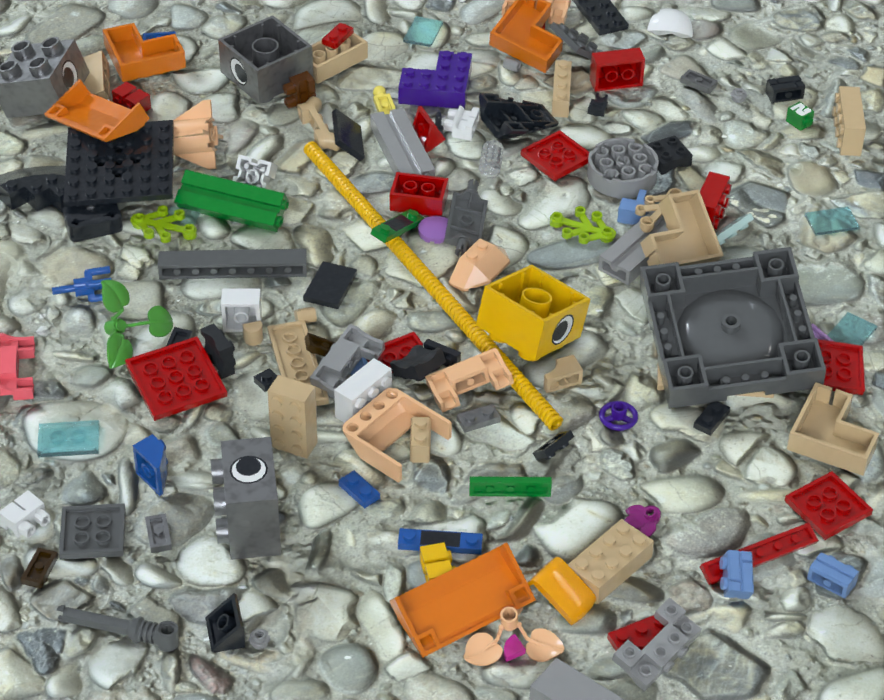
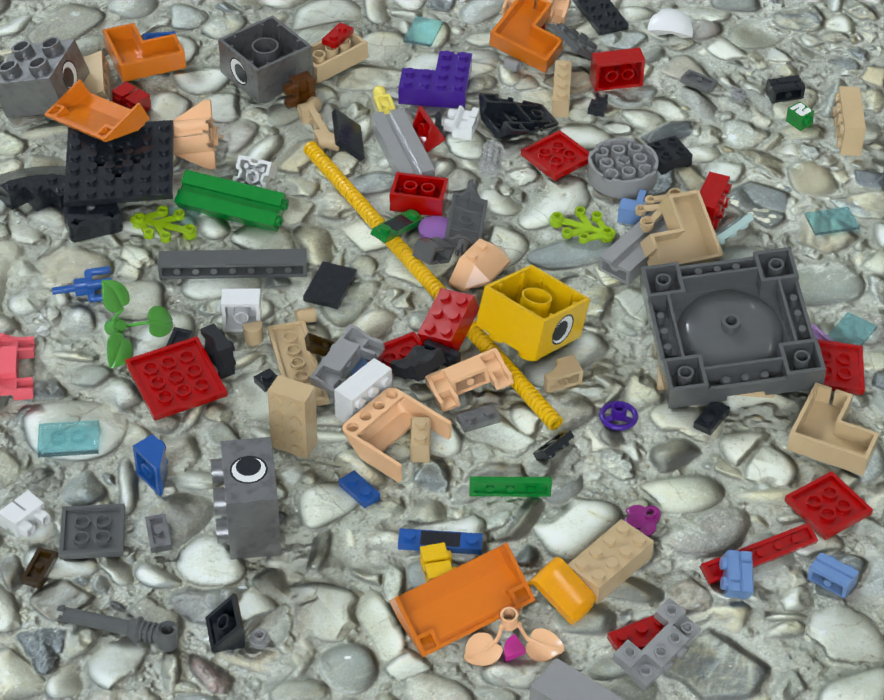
(433, 250): none -> dark grey piece
(449, 318): none -> red brick

